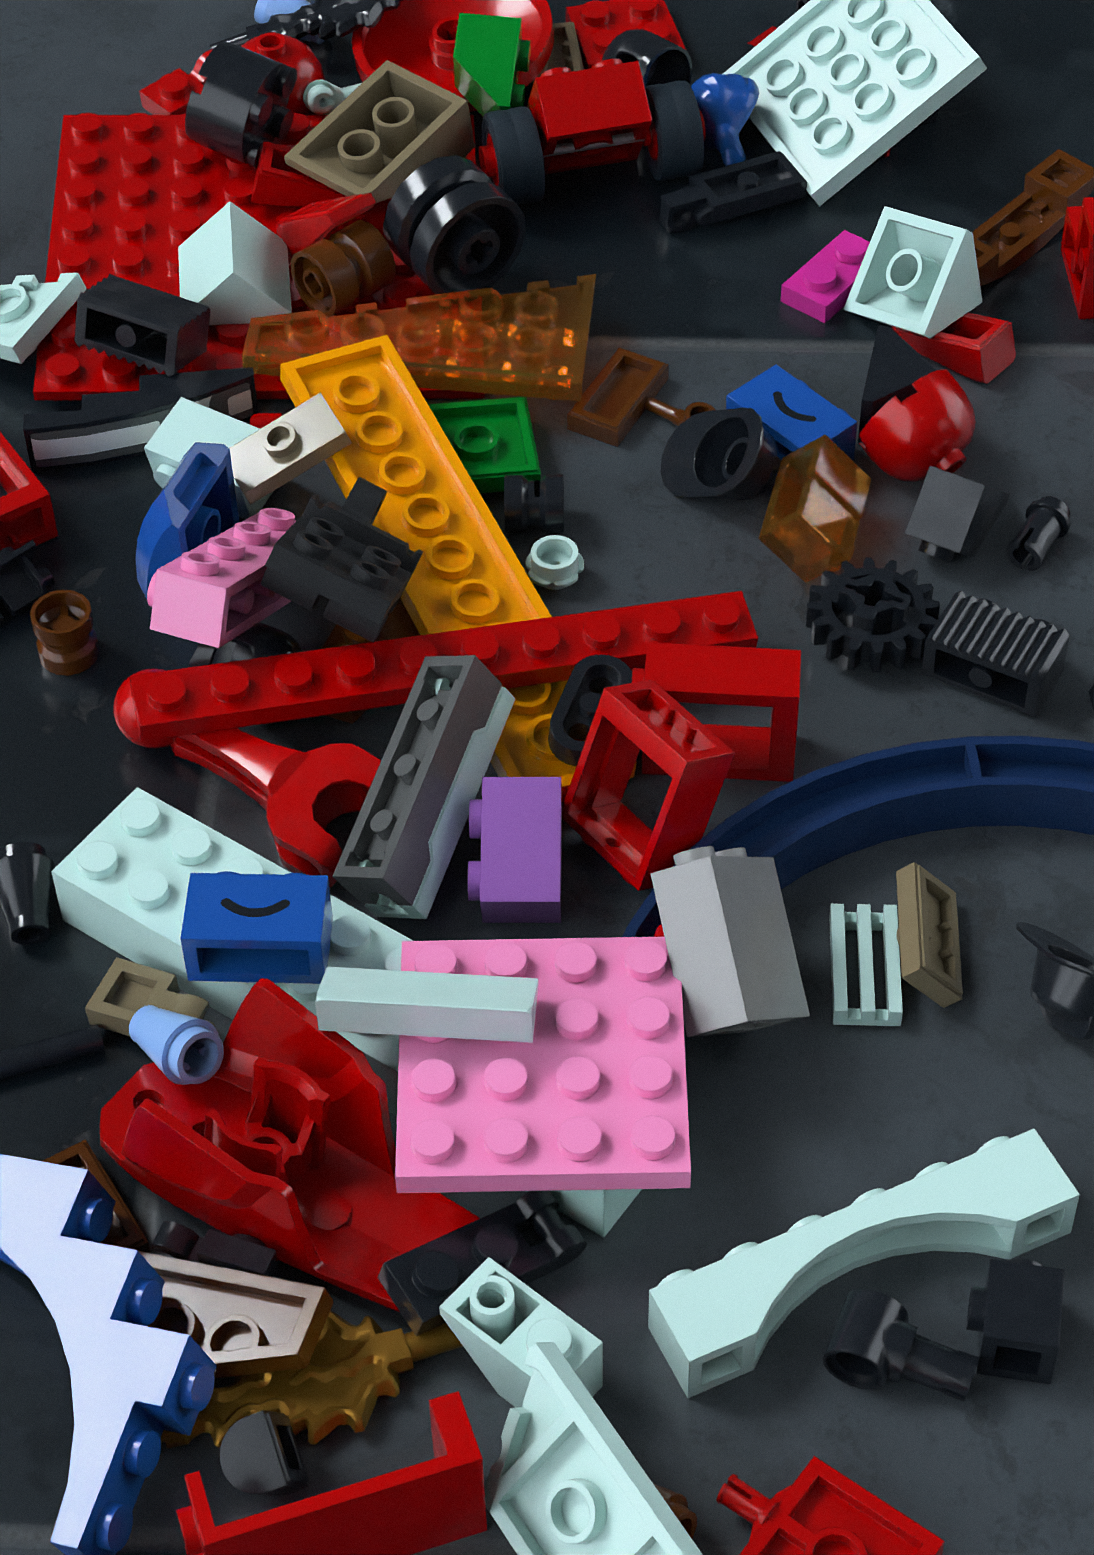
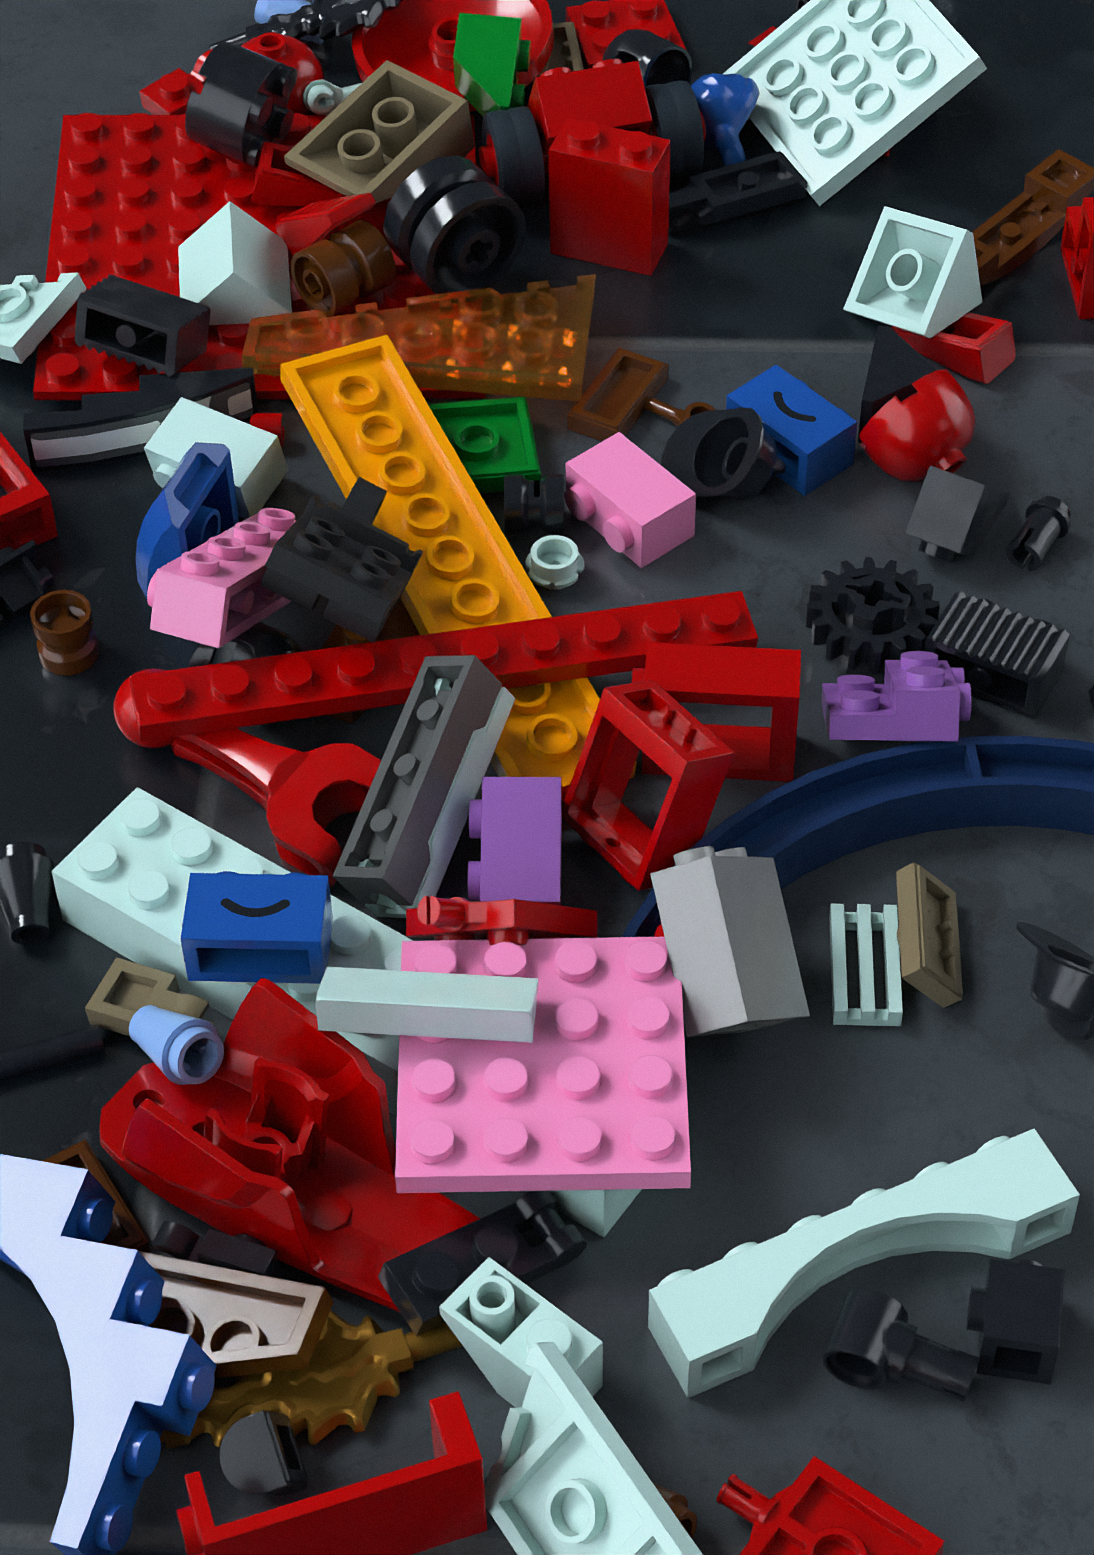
(287, 448): plate -> none
(497, 920): none -> red plate
(579, 703): black plate -> none
(609, 196): none -> red brick
(630, 499): none -> bright pink brick
(815, 509): clear orange piece -> none
(826, 279): dark pink plate -> none
(916, 703): none -> medium lavender plate

